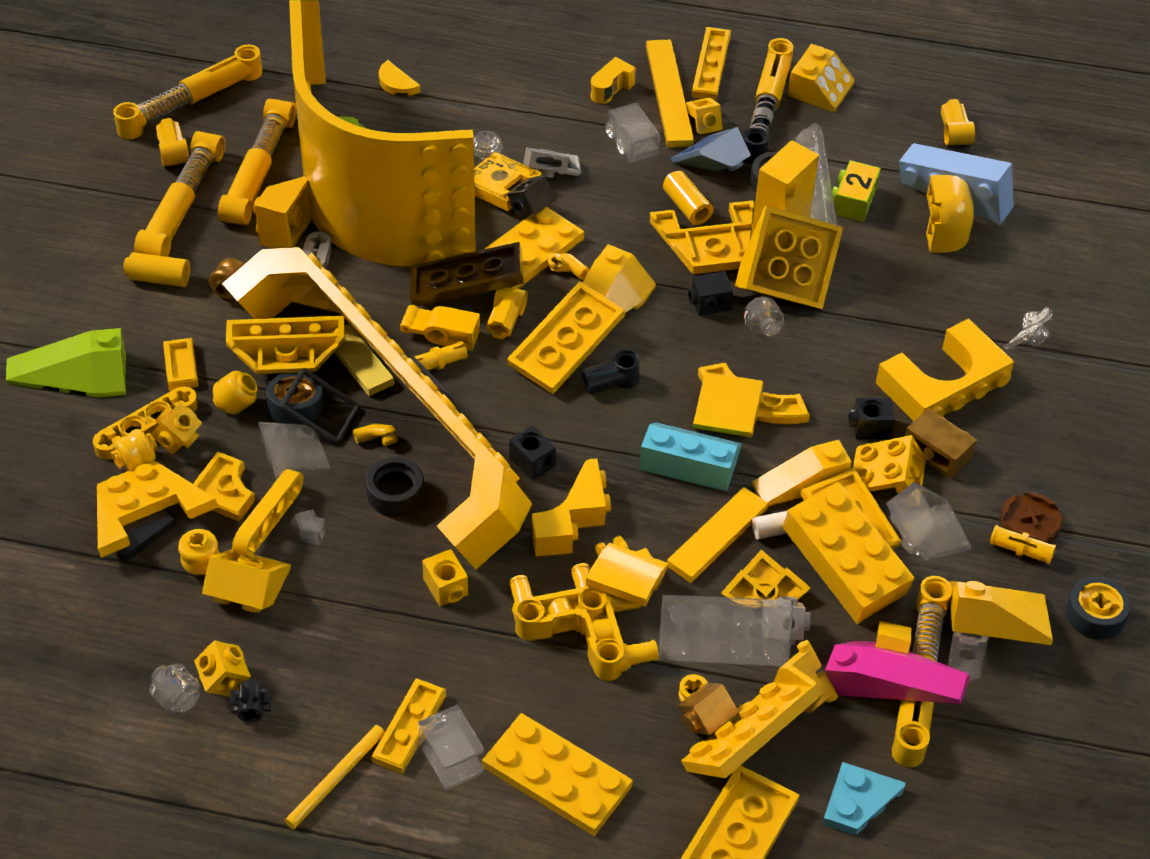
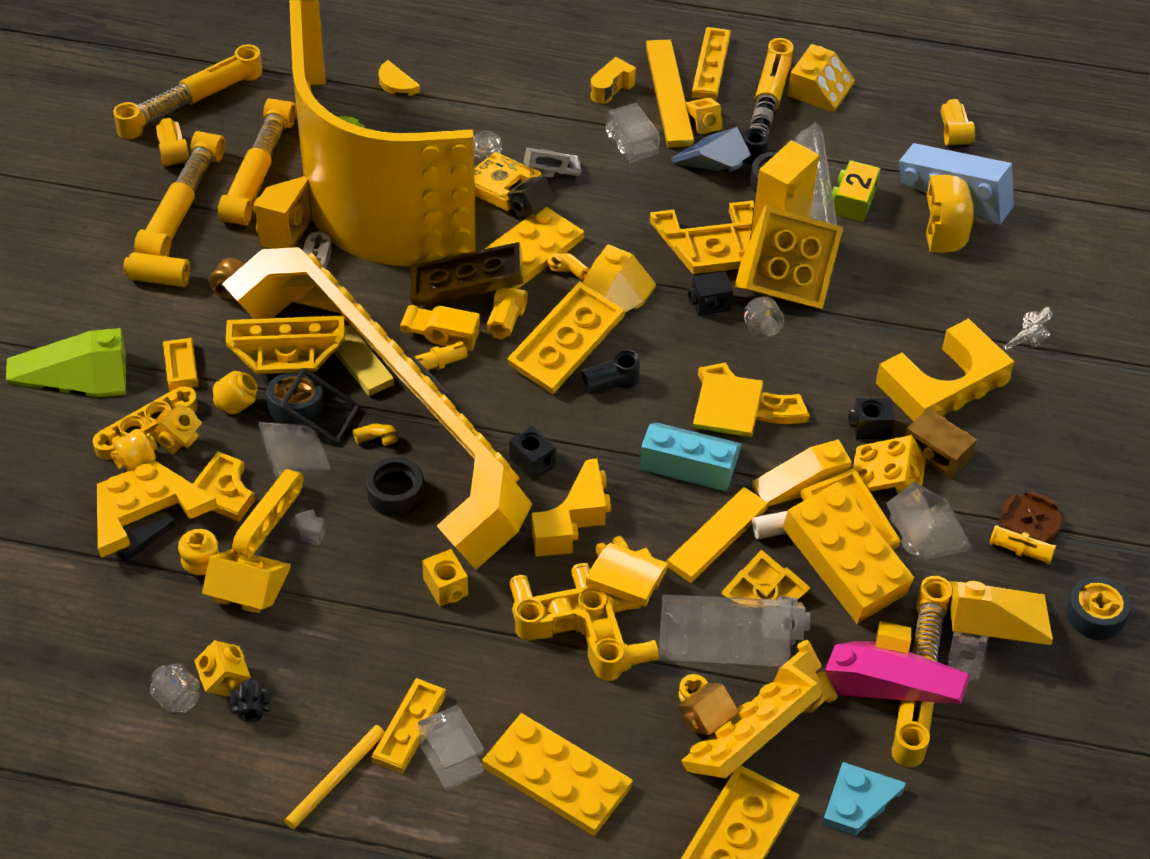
(687, 197): yellow brick -> none

